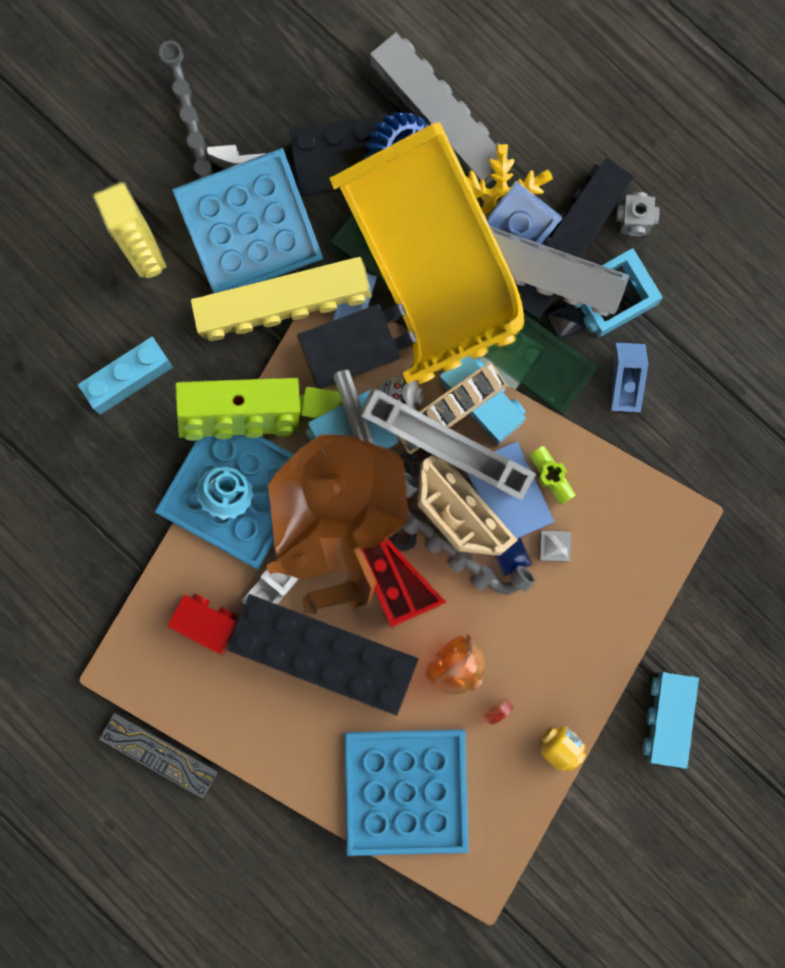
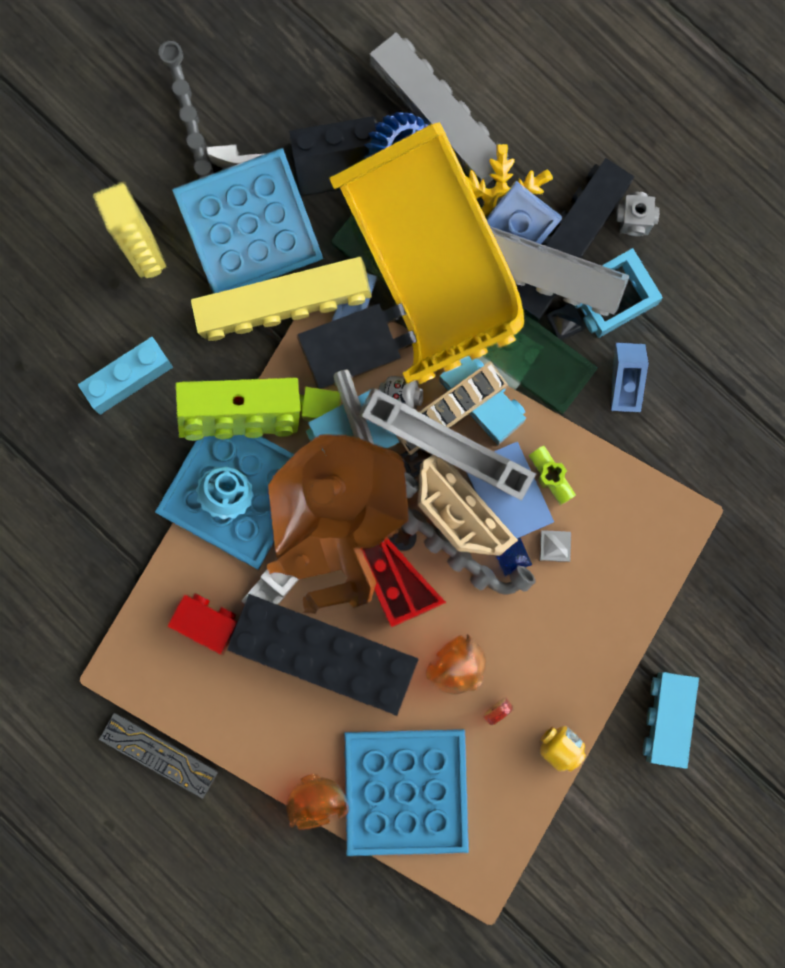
(315, 801): none -> clear orange cylinder

